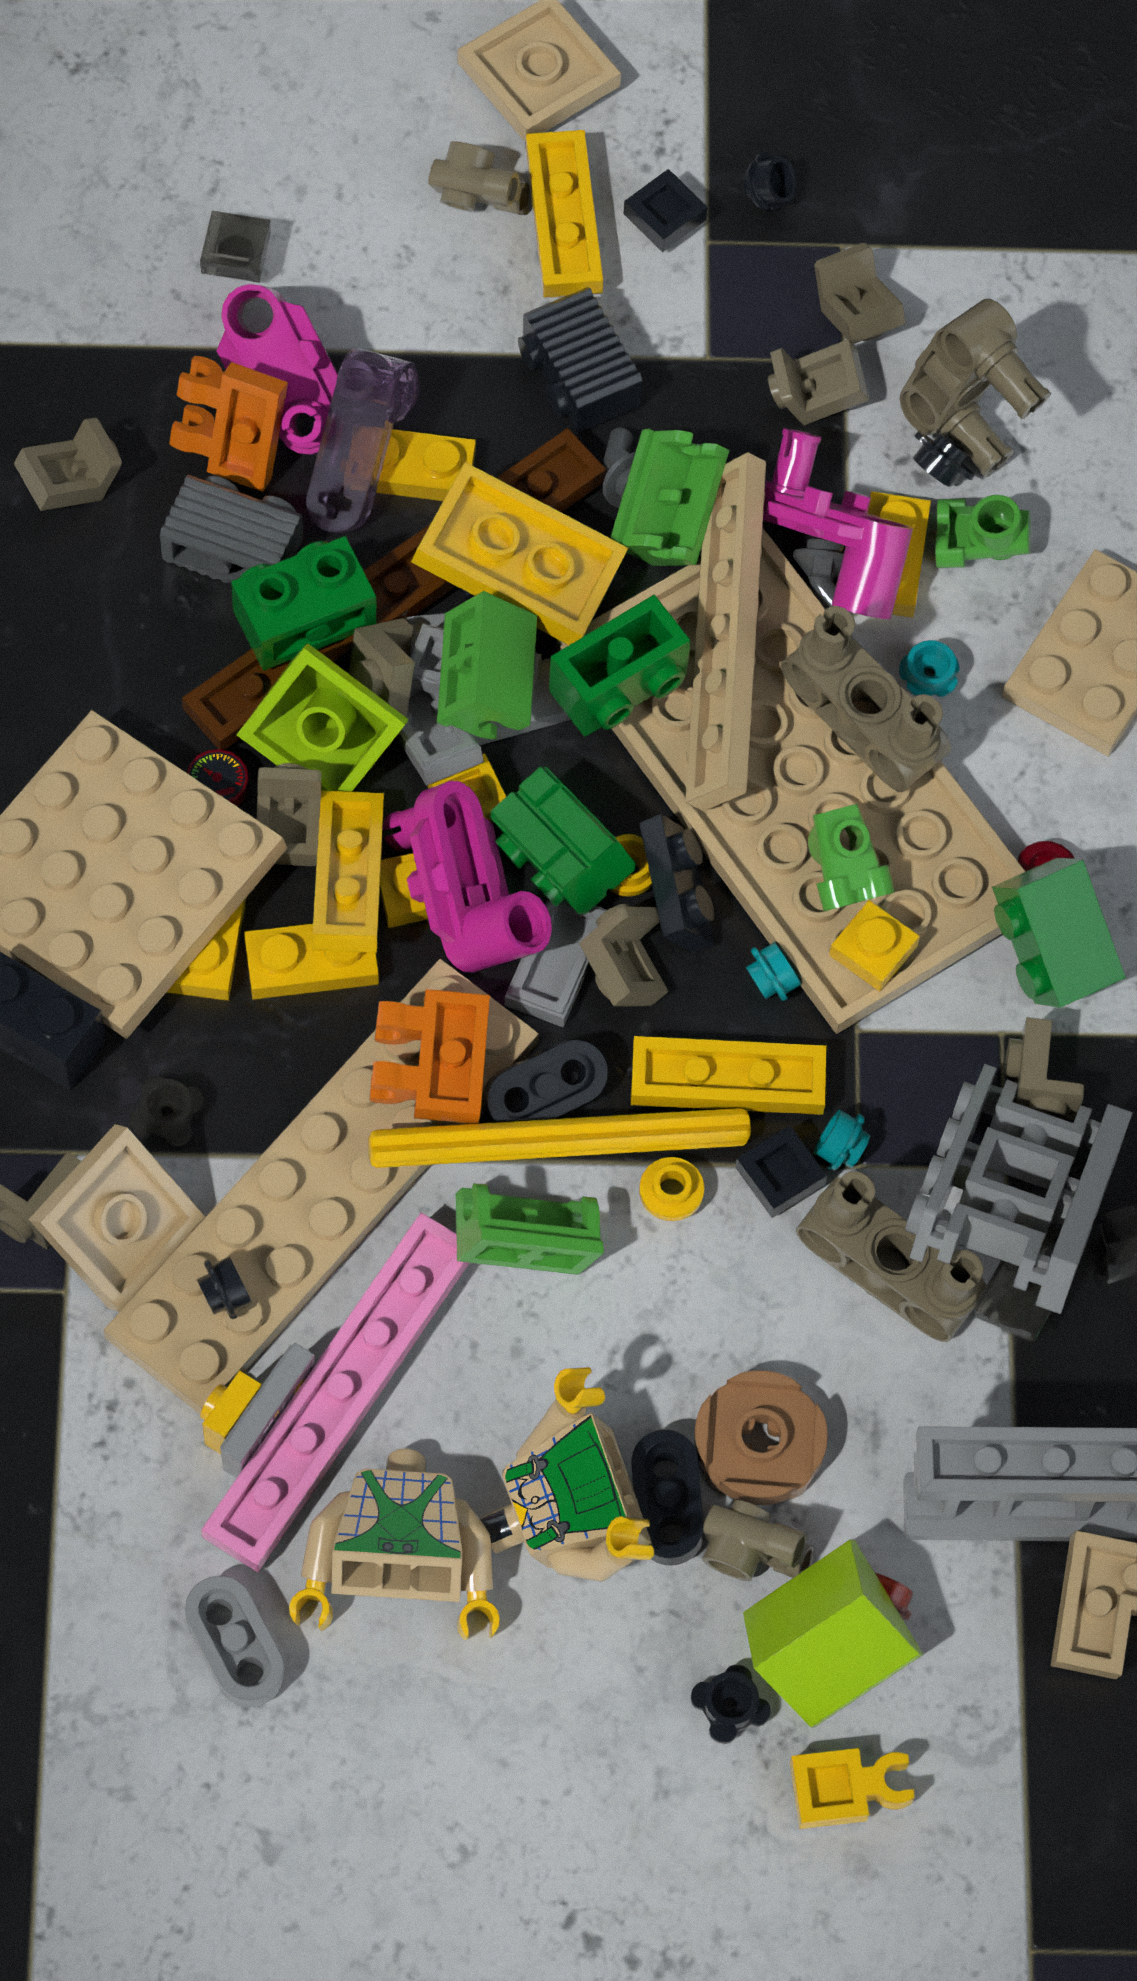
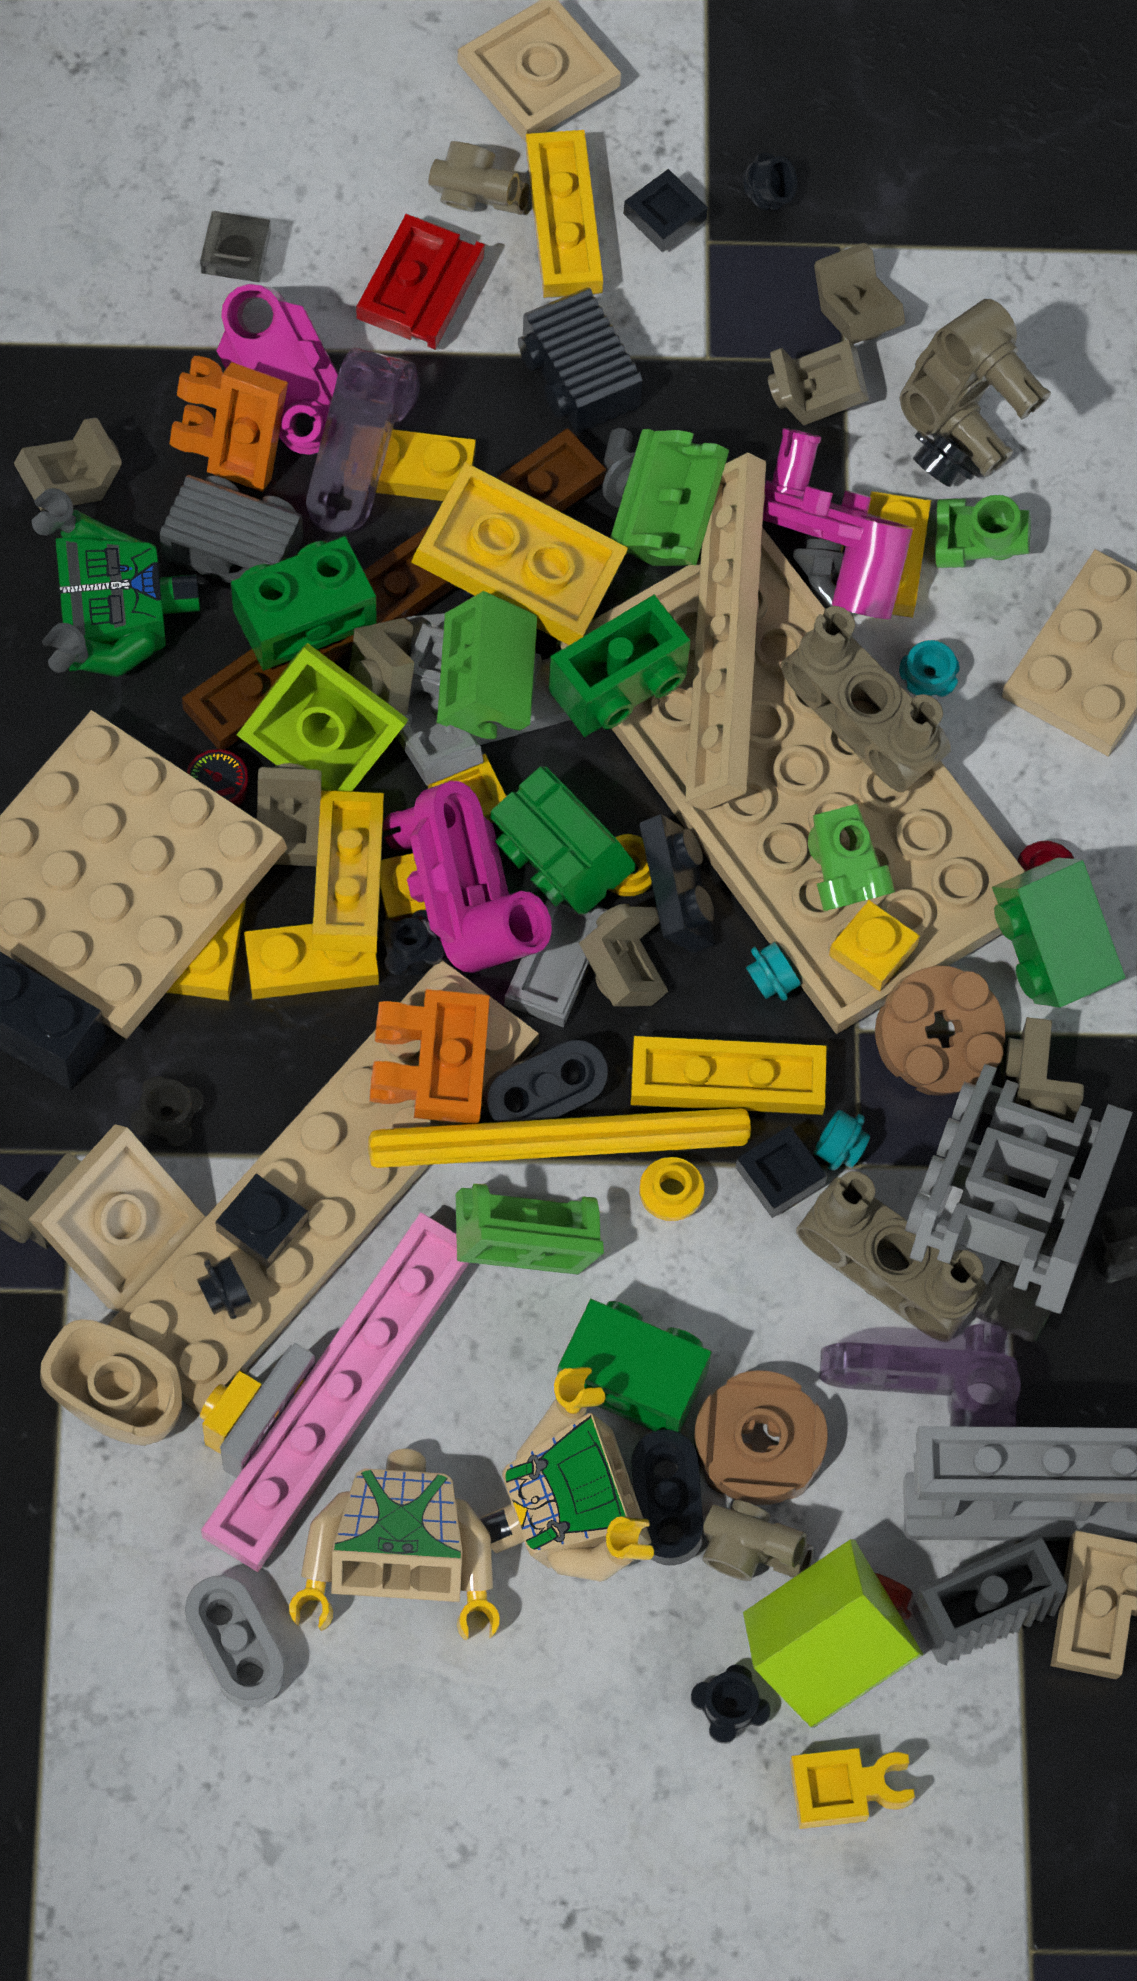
(107, 592): none -> torso
(113, 1382): none -> tan piece
(261, 1220): none -> black plate
(410, 958): none -> black plate
(420, 281): none -> red plate
(641, 1368): none -> green brick
(933, 1373): none -> clear purple piece
(961, 1000): none -> medium nougat plate
(989, 1599): none -> dark grey brick

